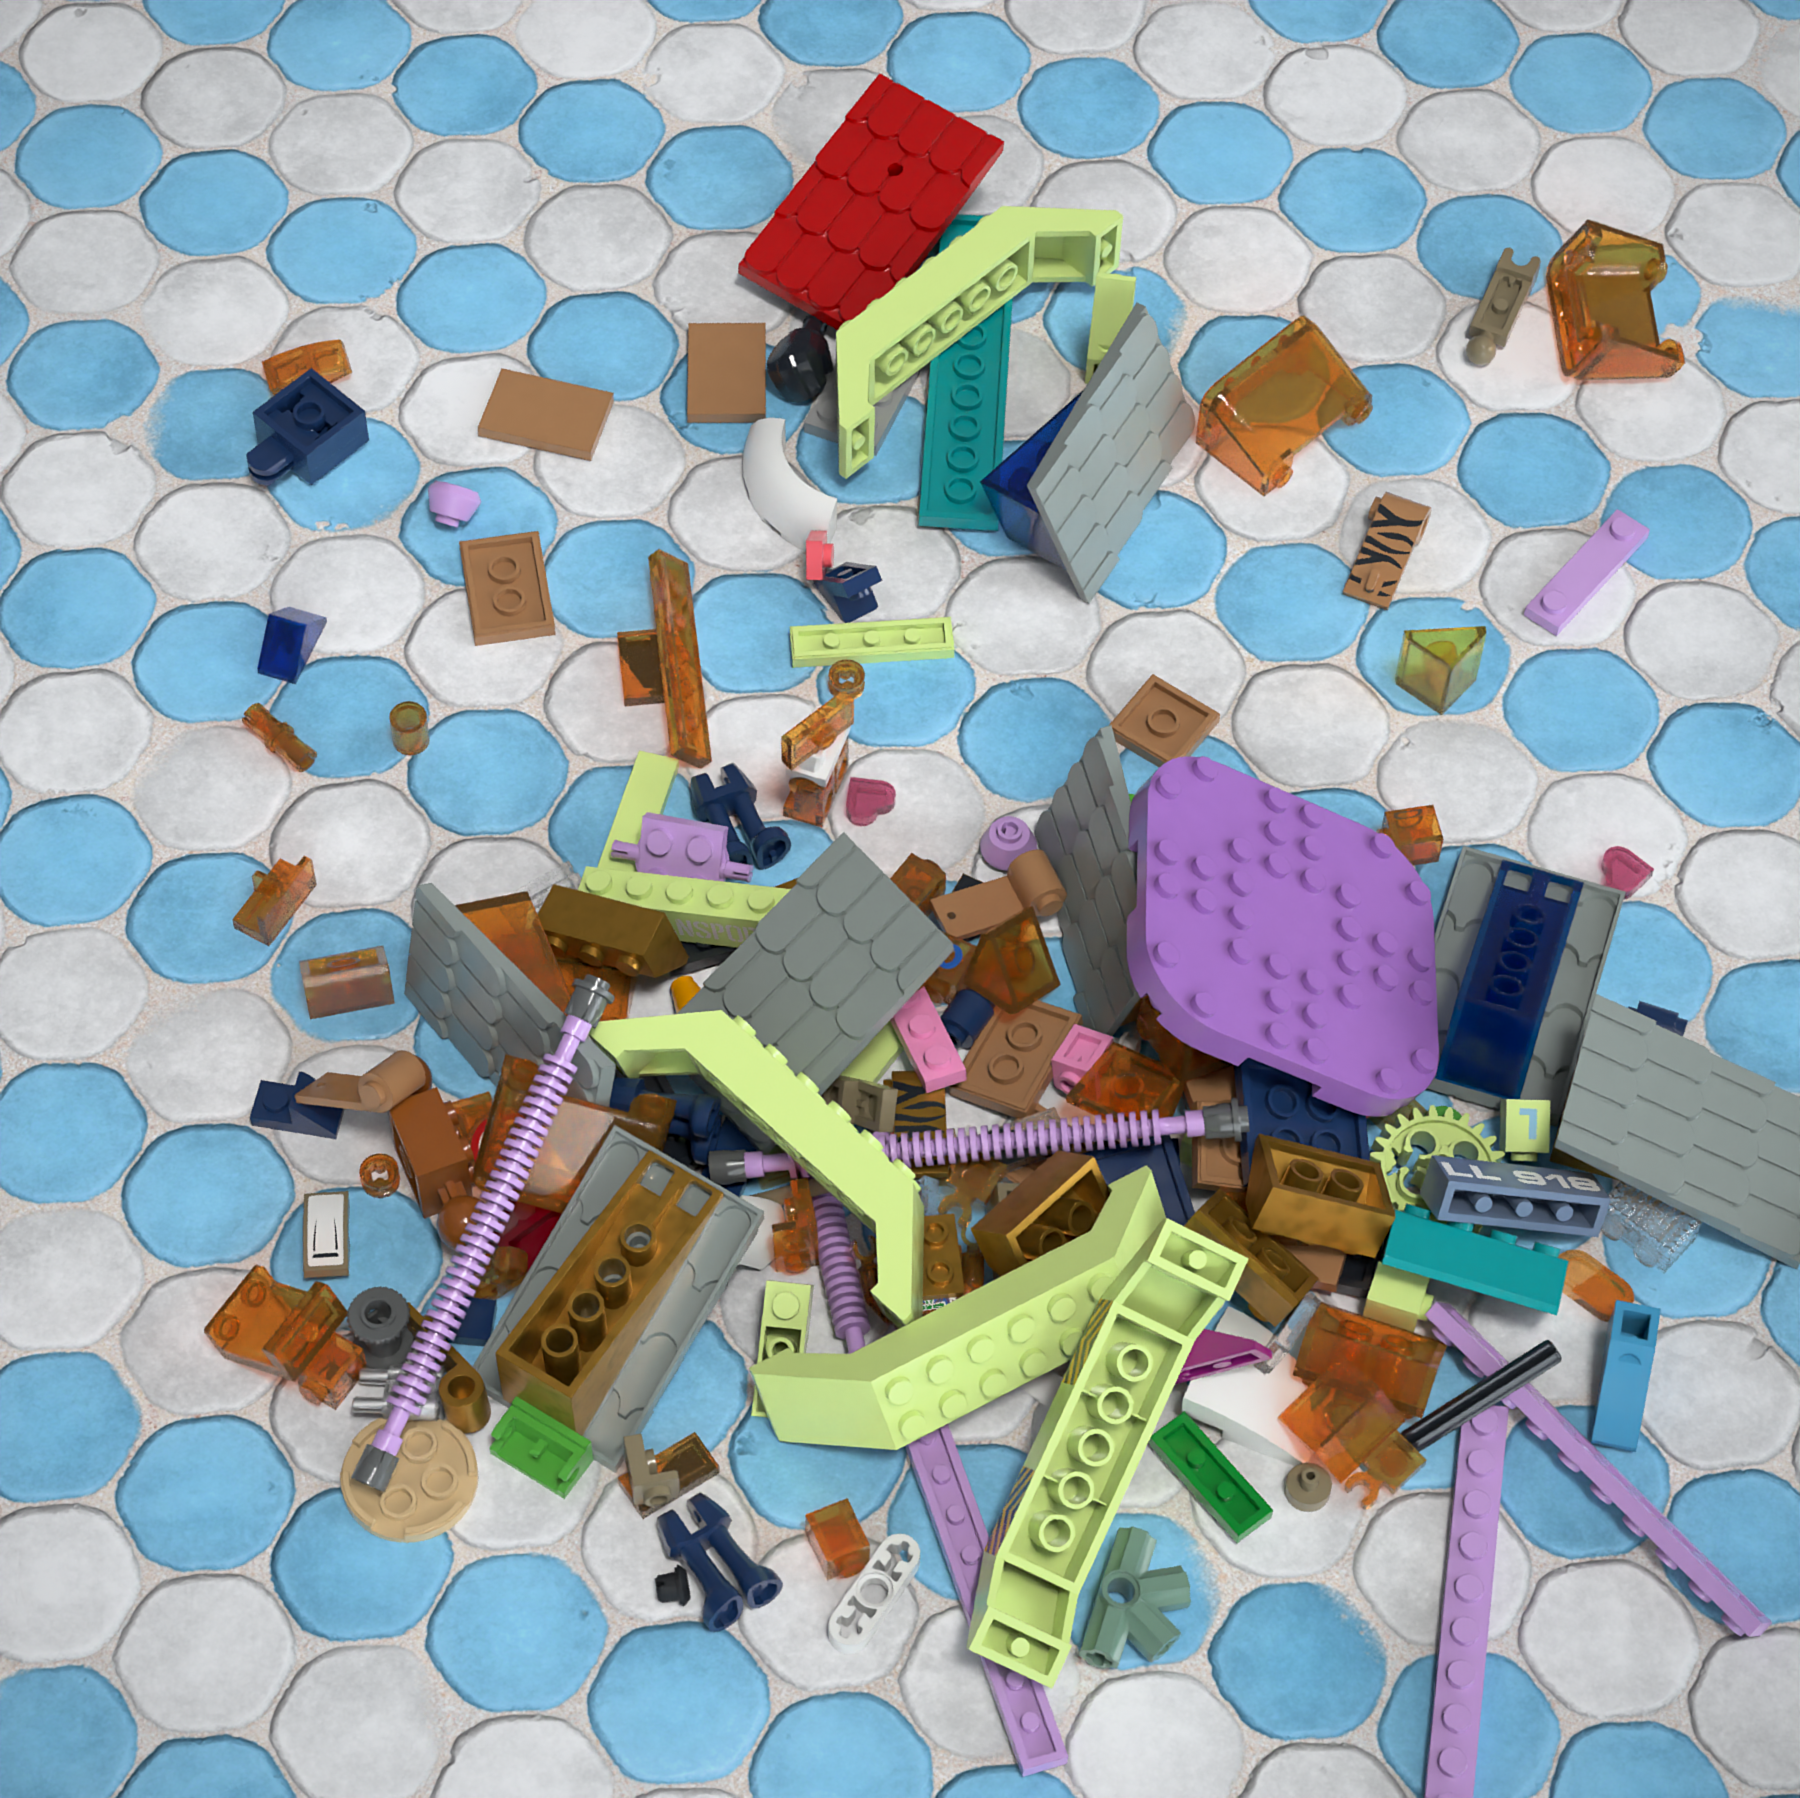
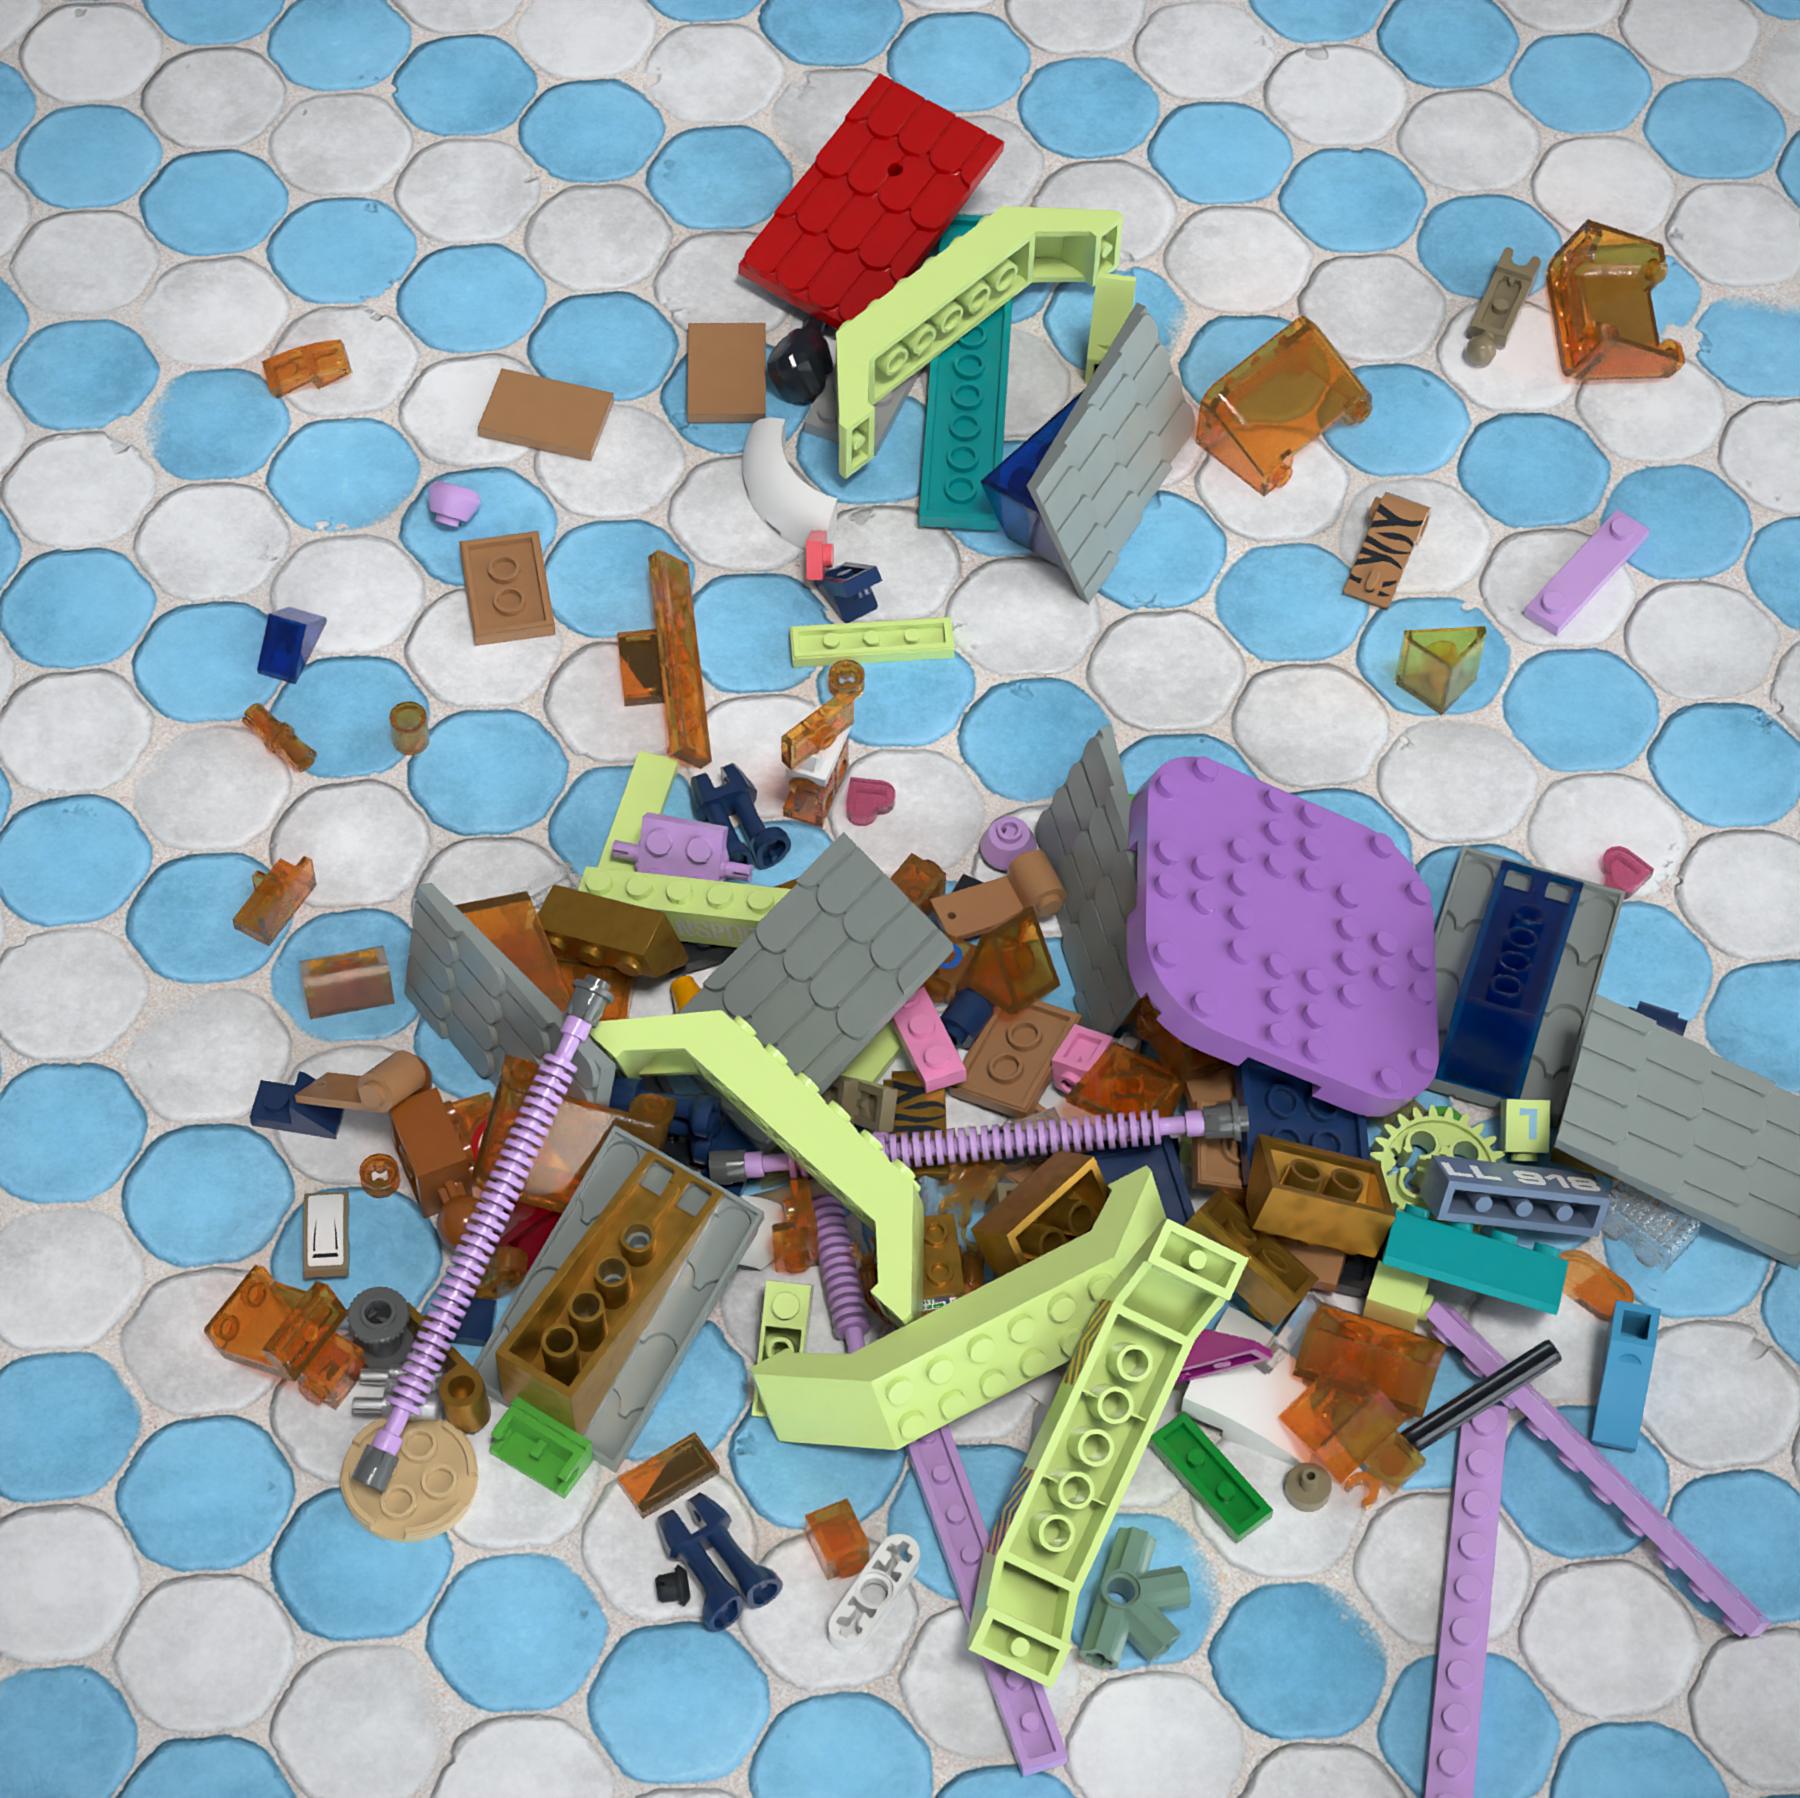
(305, 430): dark blue brick -> none
(645, 1482): dark tan bracket -> none
(1163, 722): medium nougat tile -> none
(1414, 833): clear orange brick -> none

